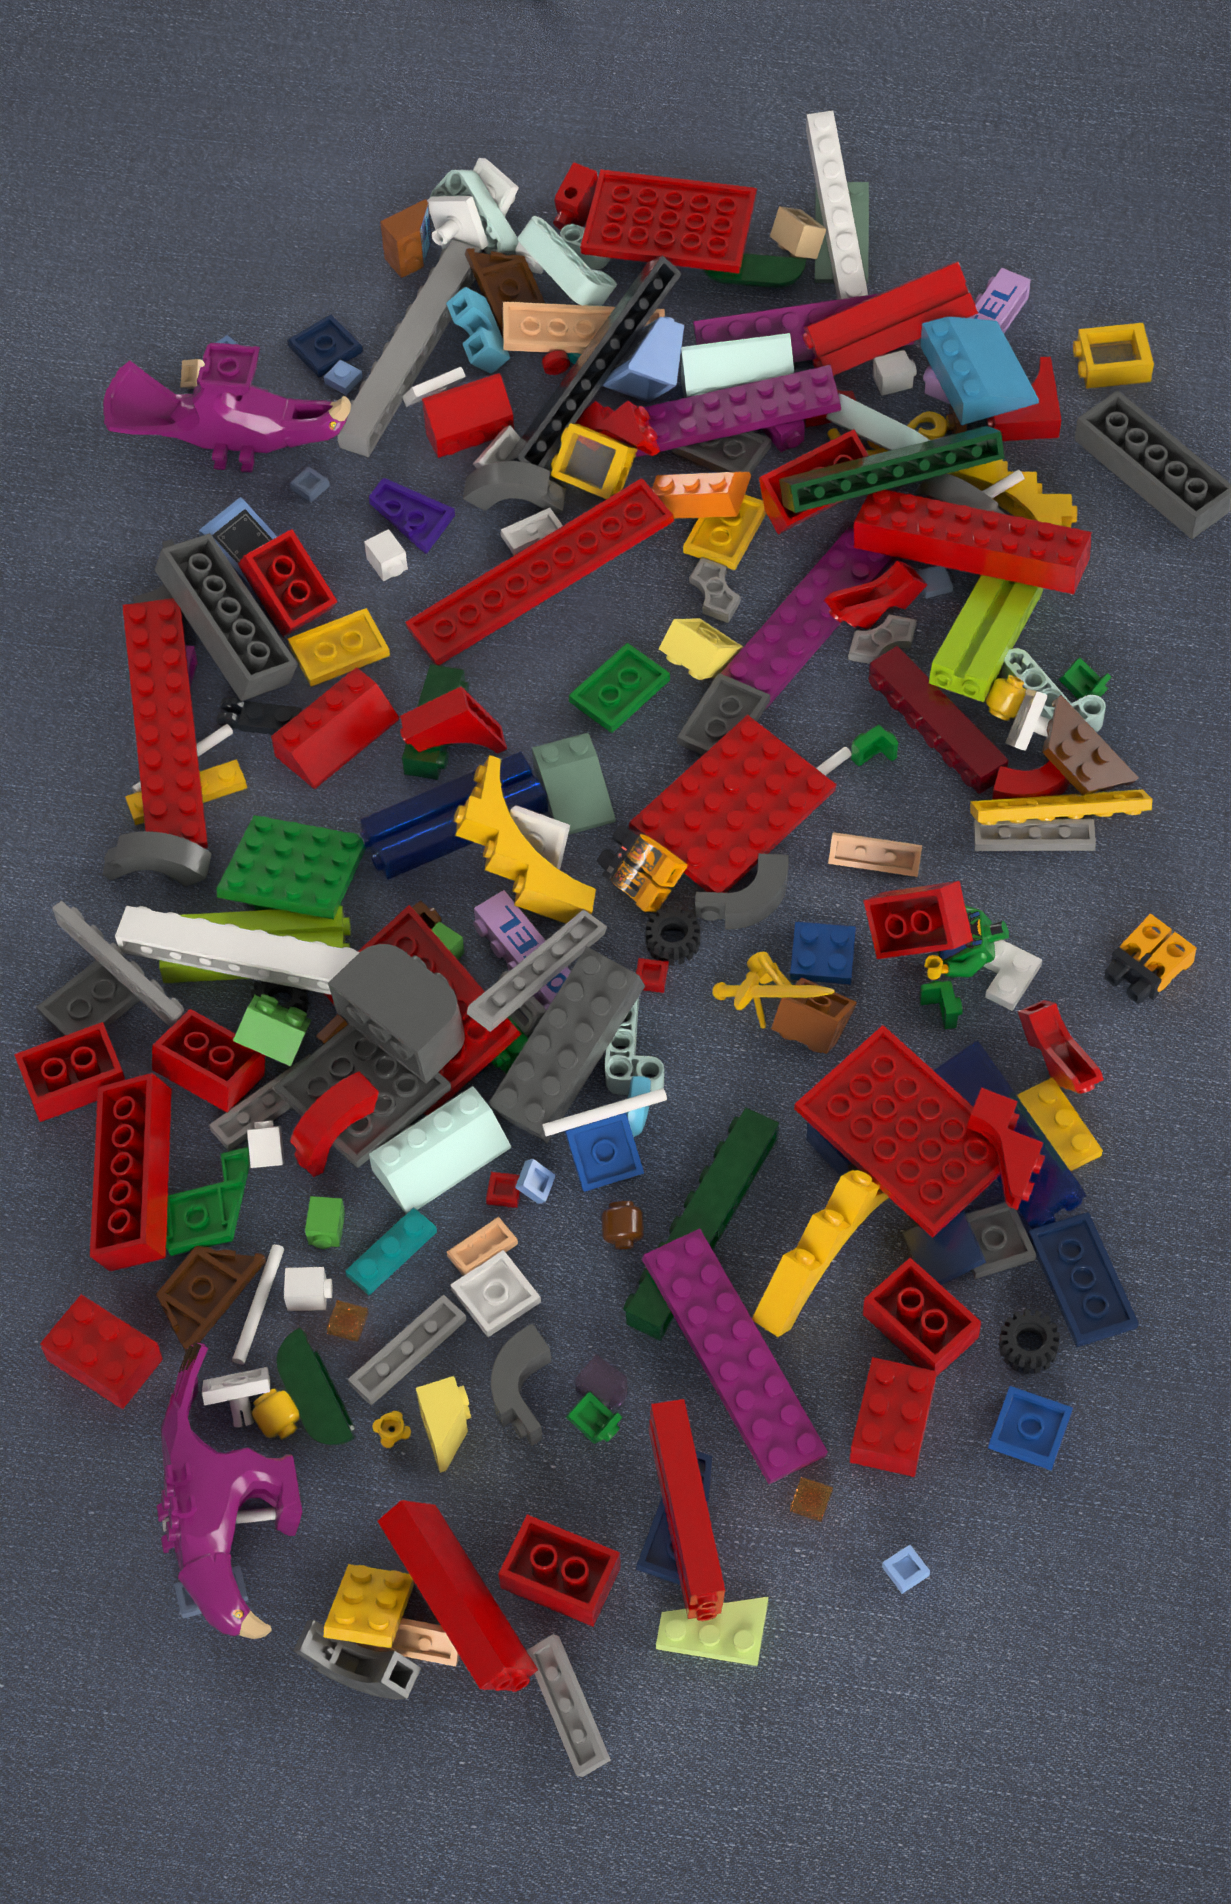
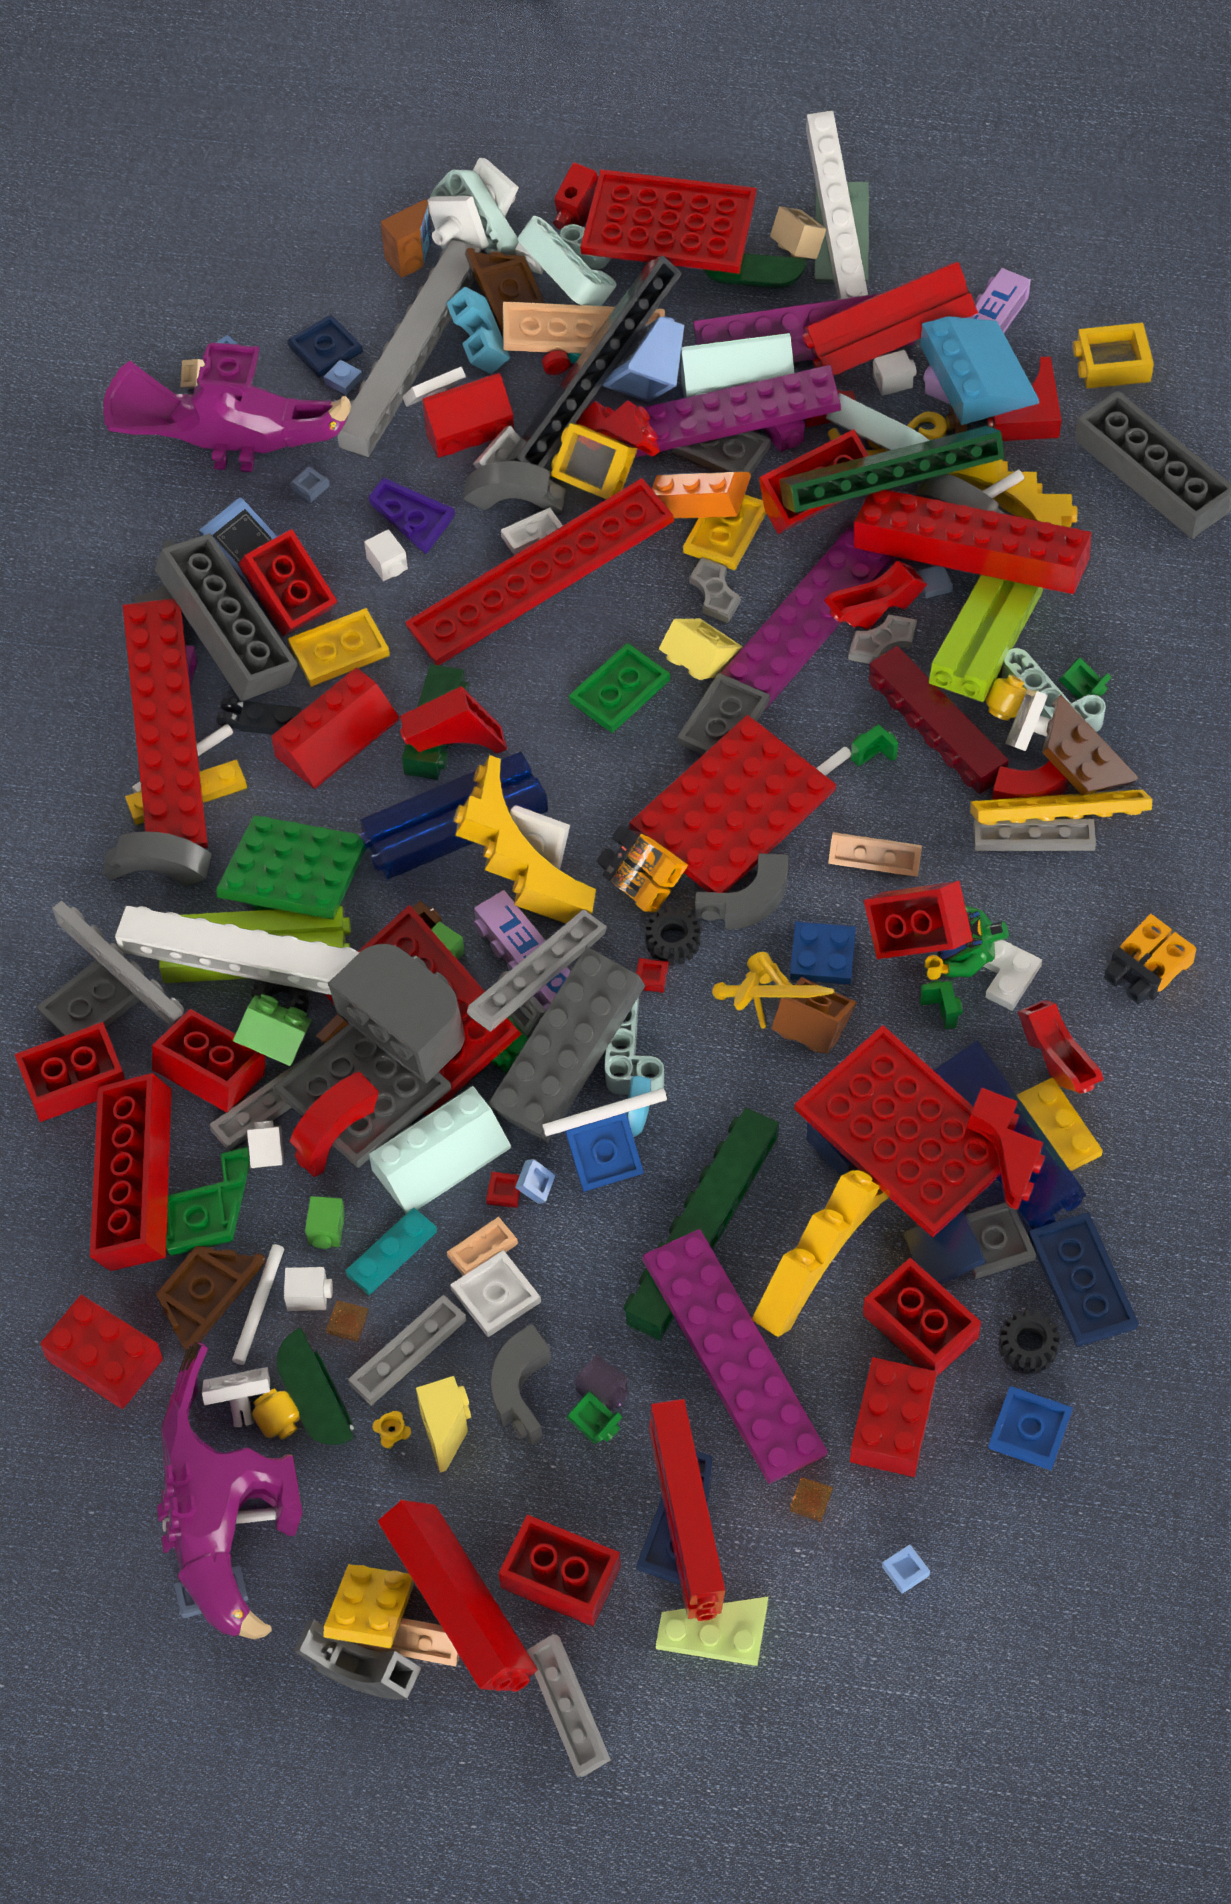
(573, 783): sand green slope -> none
(622, 1224): reddish brown head -> none

